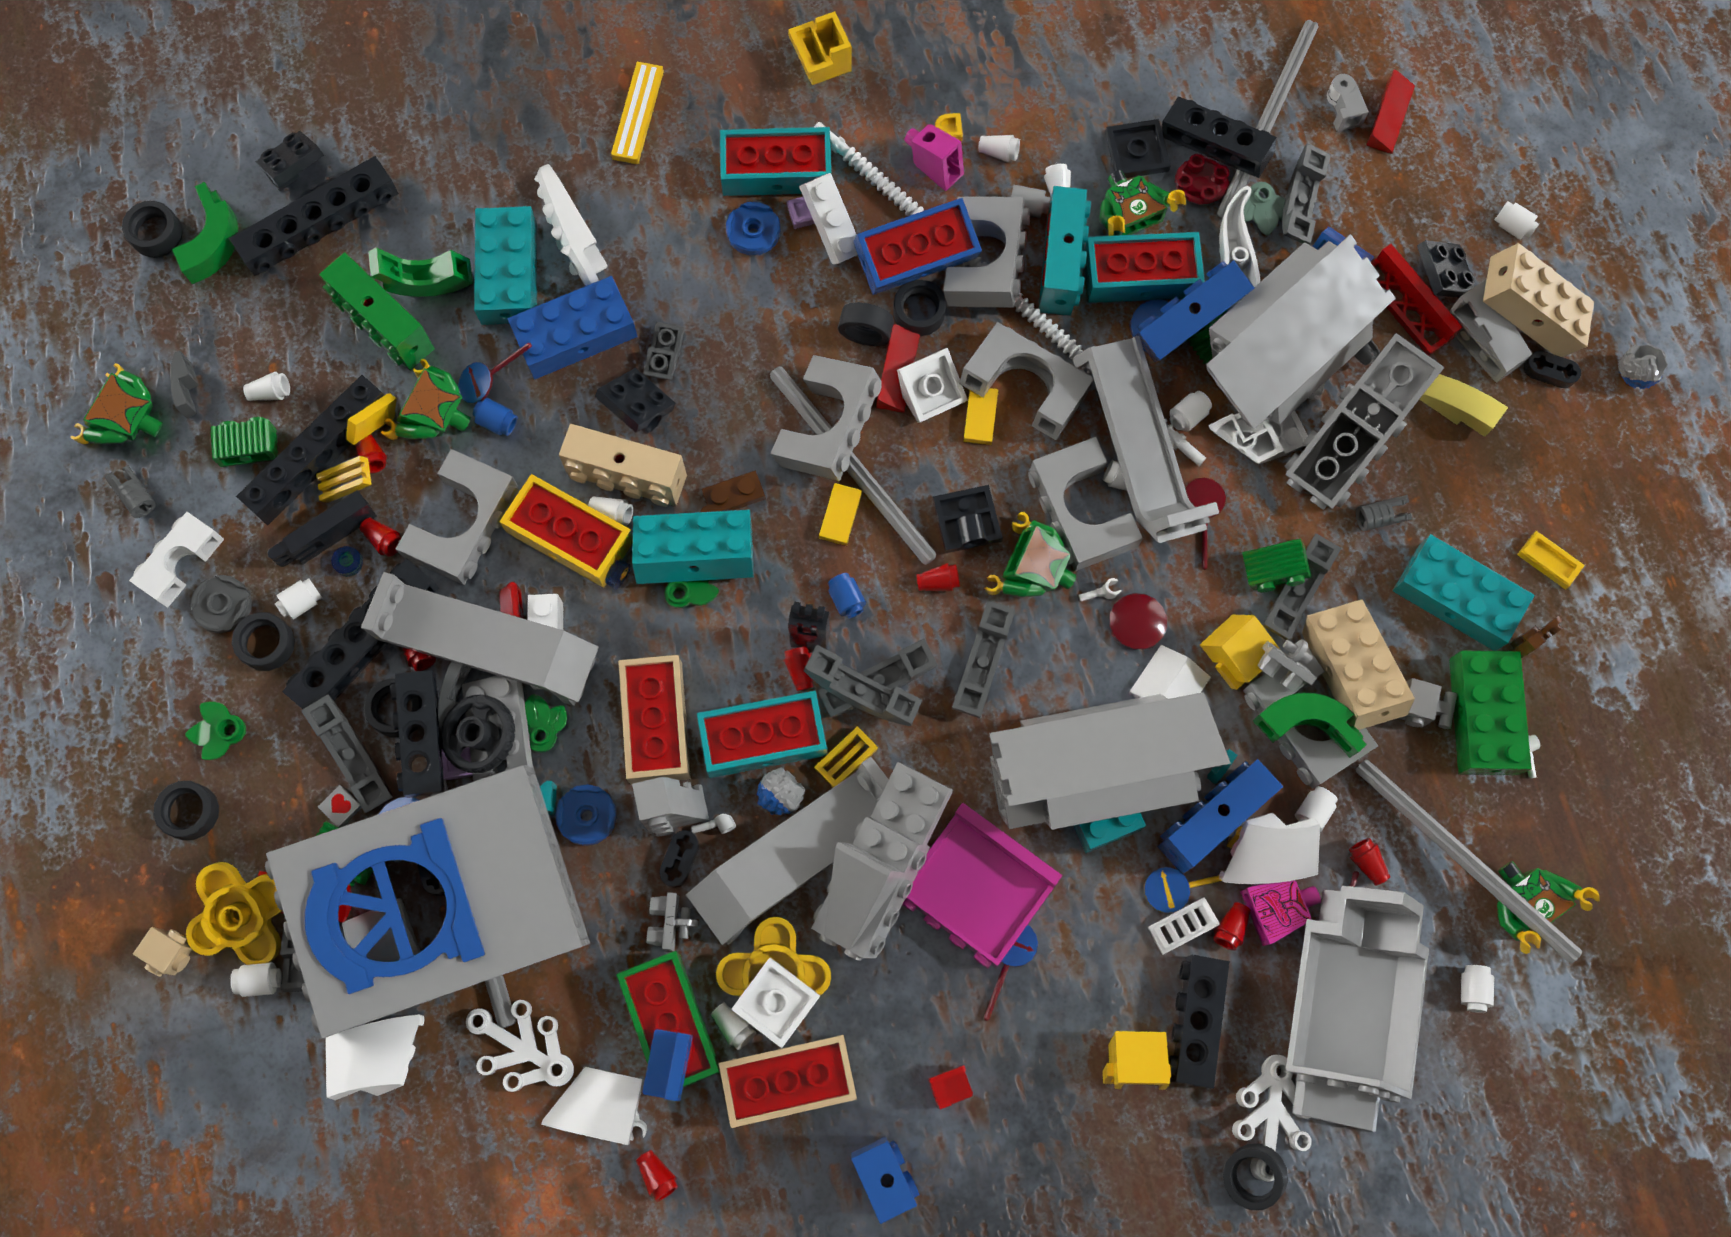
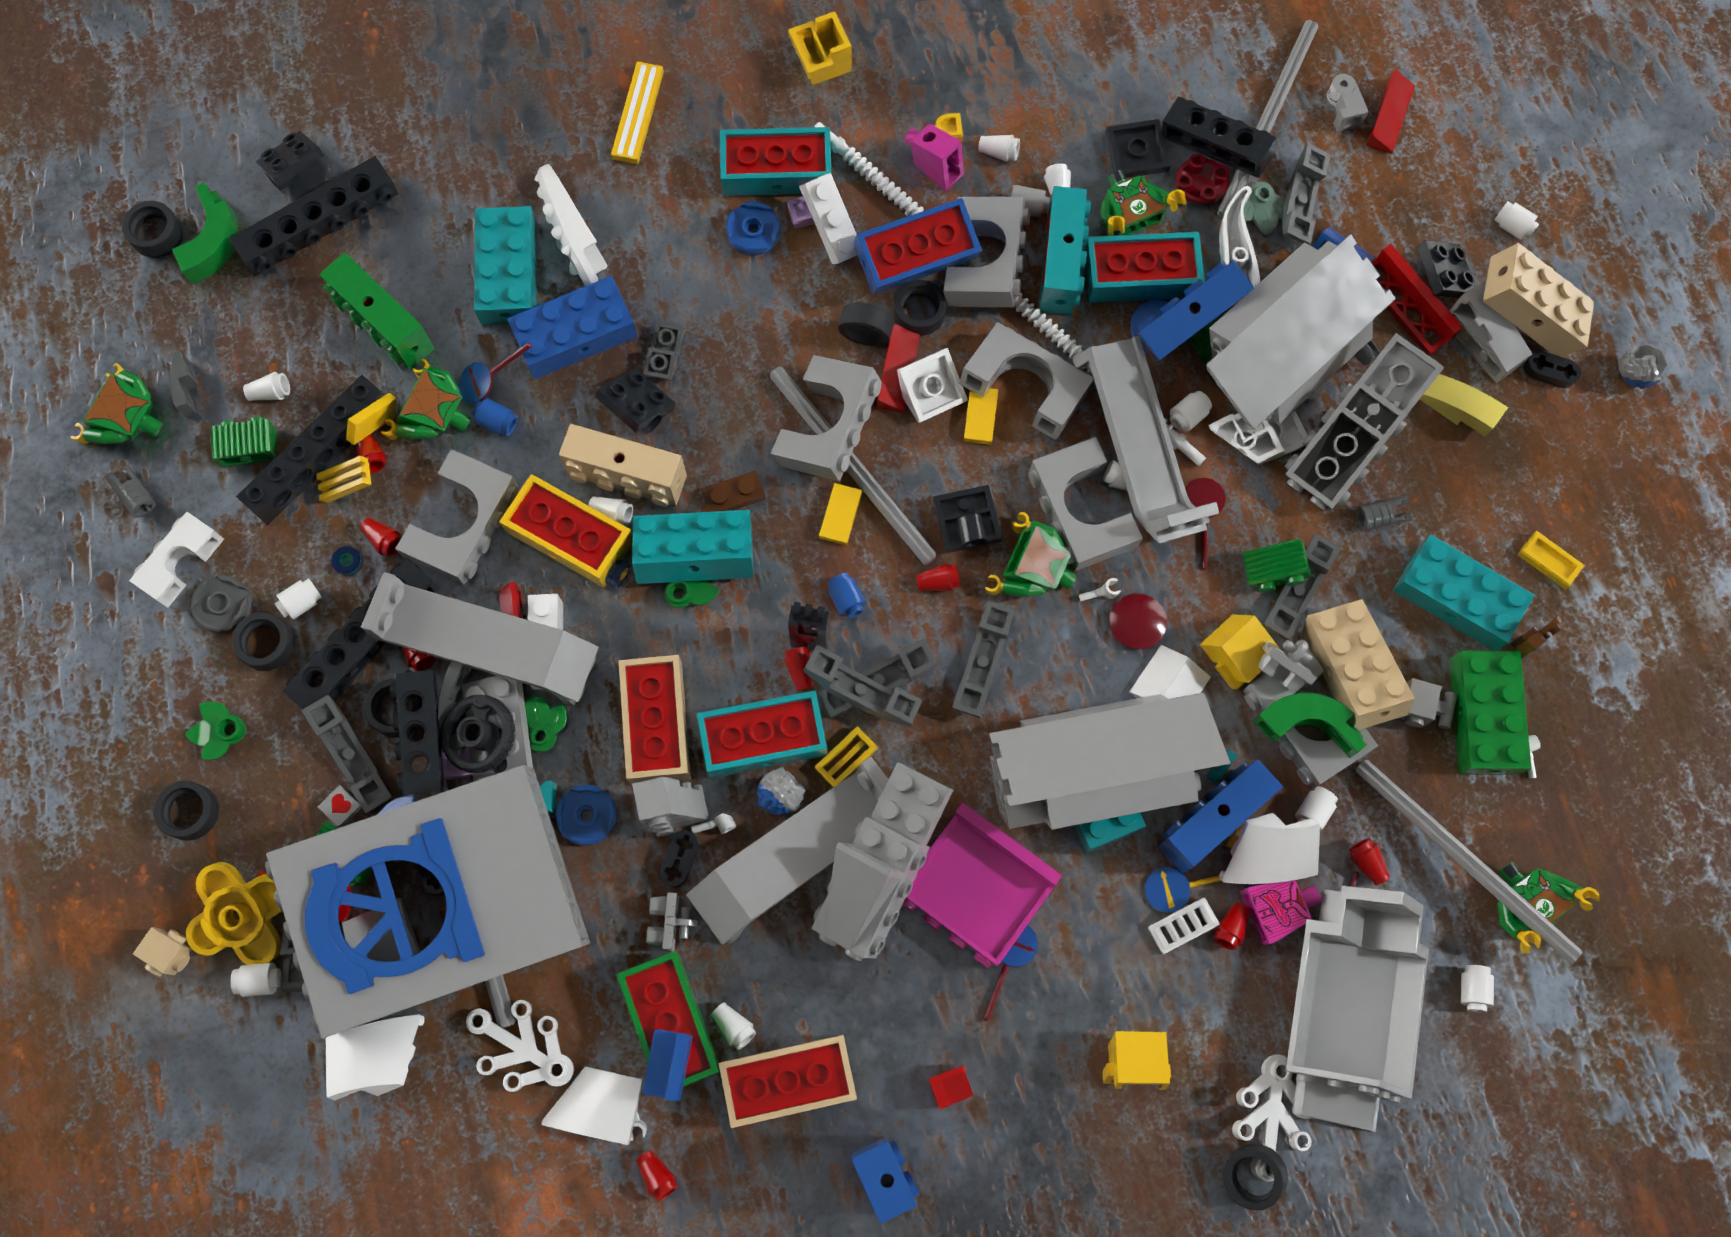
(322, 531): black hinge -> none
(421, 277): green arch -> none
(774, 939): yellow plant -> none
(775, 1002): white plate -> none
(1215, 975): black brick -> none

